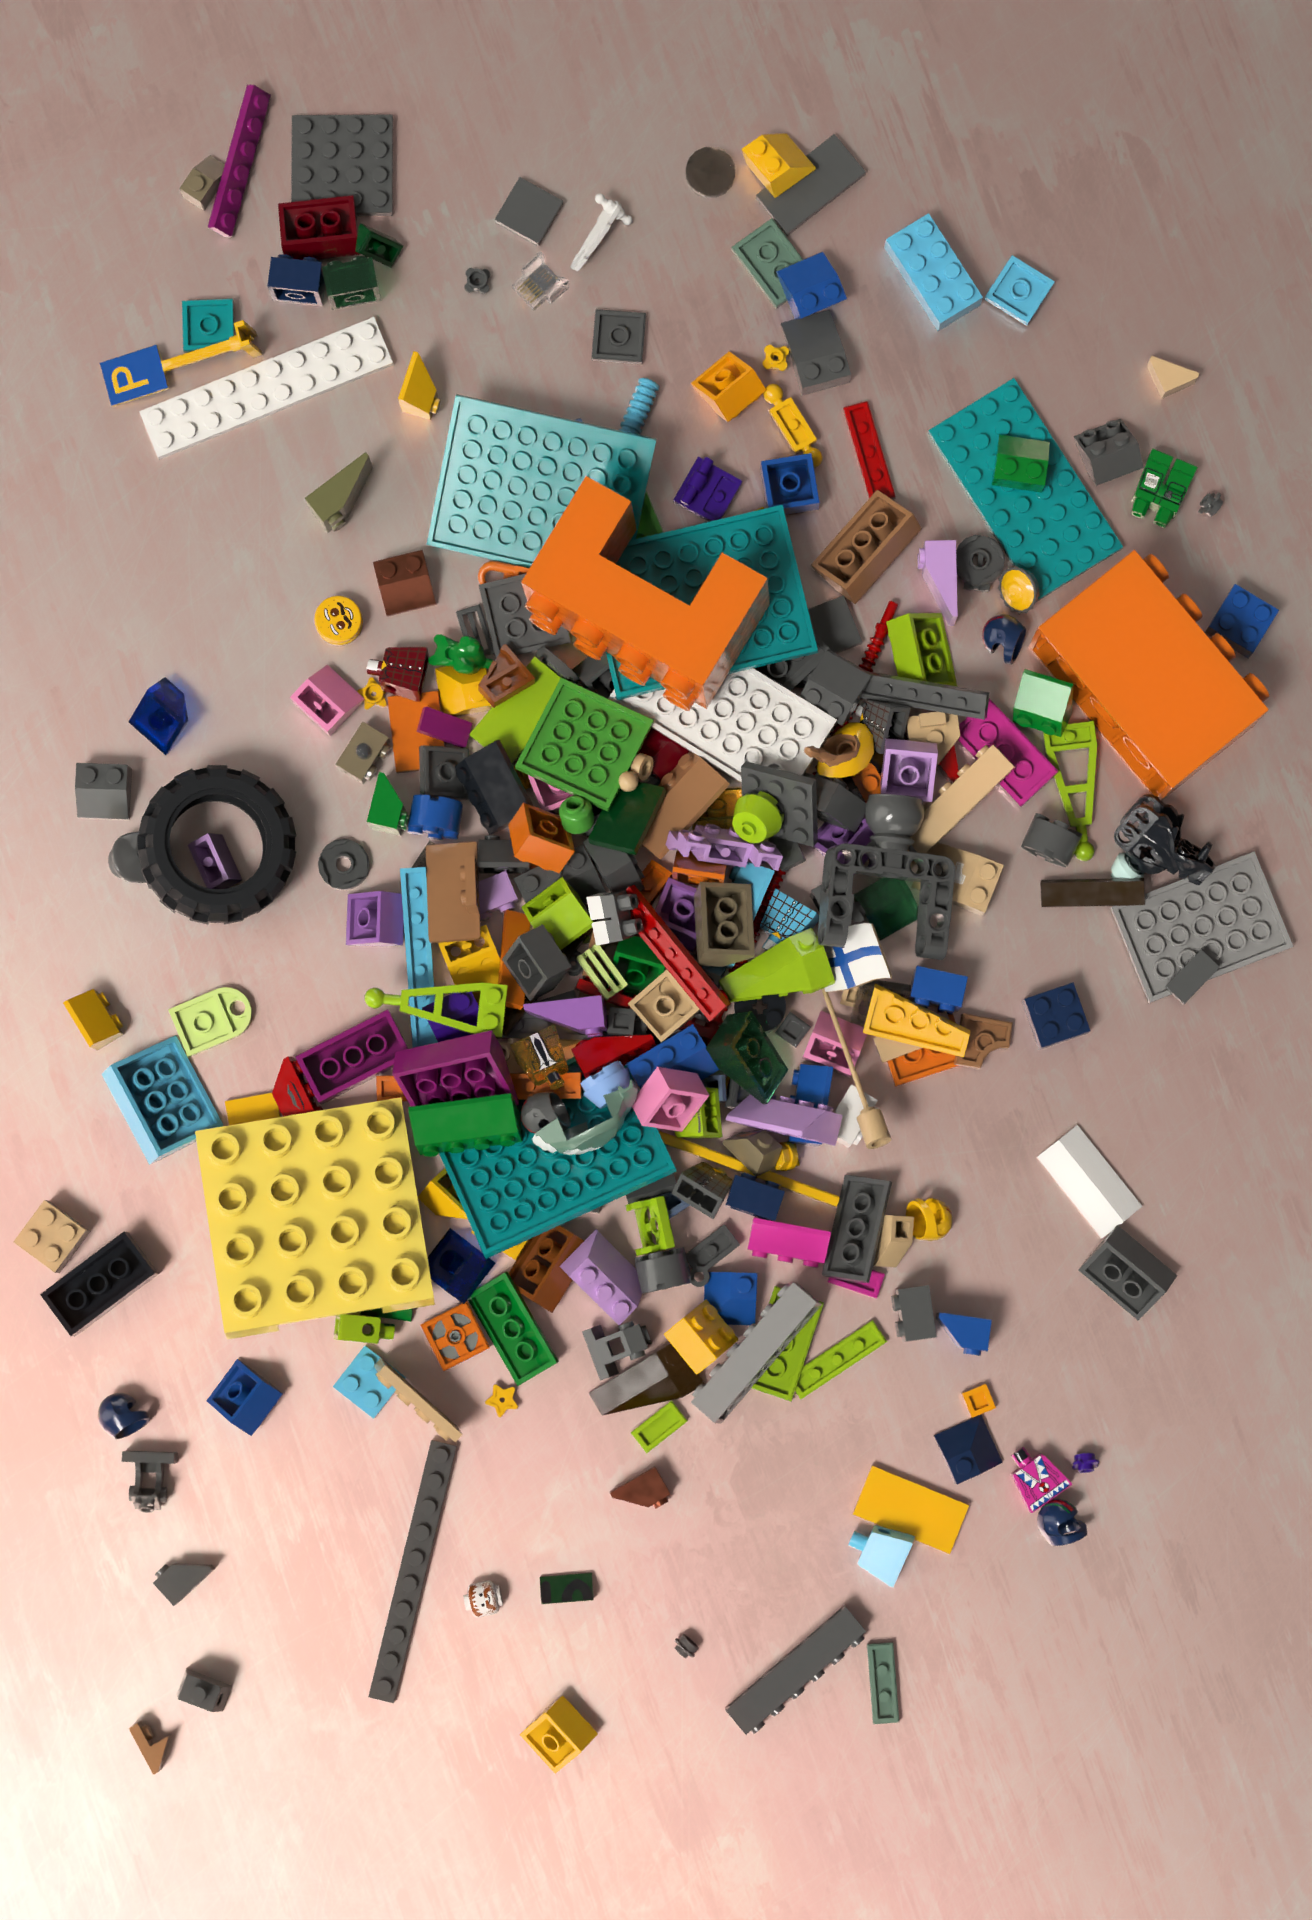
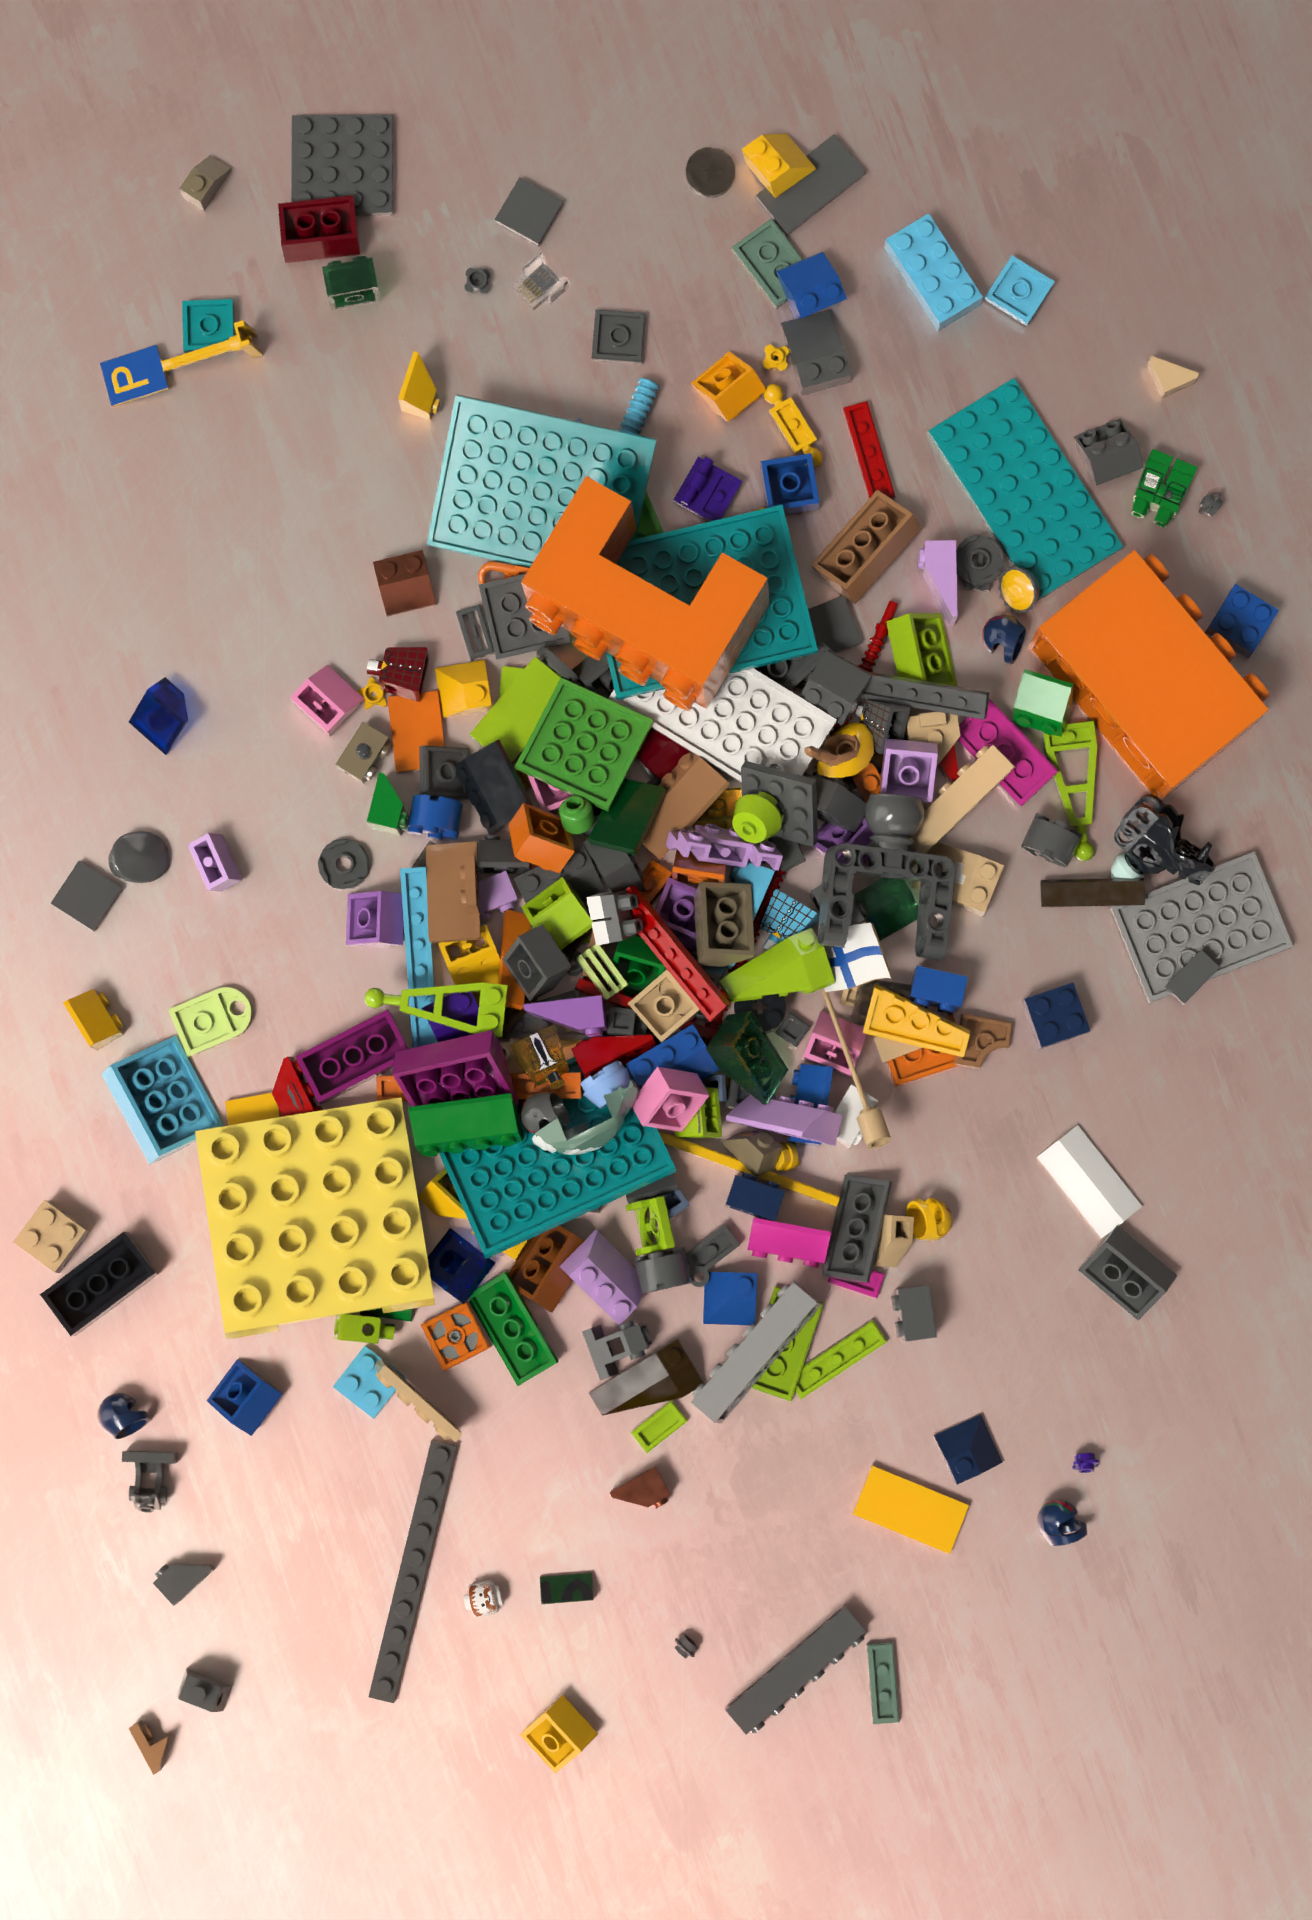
(86, 896): none -> dark grey tile
(103, 791): dark grey slope -> none
(226, 786): black tyre -> none
(239, 161): magenta plate -> none
(266, 388): white plate -> none
(296, 280): dark blue brick -> none
(337, 496): olive slope -> none
(338, 620): yellow head -> none
(377, 245): dark green slope -> none
(444, 727): magenta tile -> none
(463, 656): green animal -> none
(505, 678): dark orange wing -> none
(507, 1394): yellow plate -> none
(611, 211): white piece -> none
(640, 769): tan plate -> none
(701, 1336): yellow brick -> none
(703, 1188): dark grey torso -> none
(882, 1552): torso -> none
(966, 1332): blue slope -> none
(978, 1400): light orange tile -> none
(1021, 463): green slope -> none
(1037, 1479): torso -> none

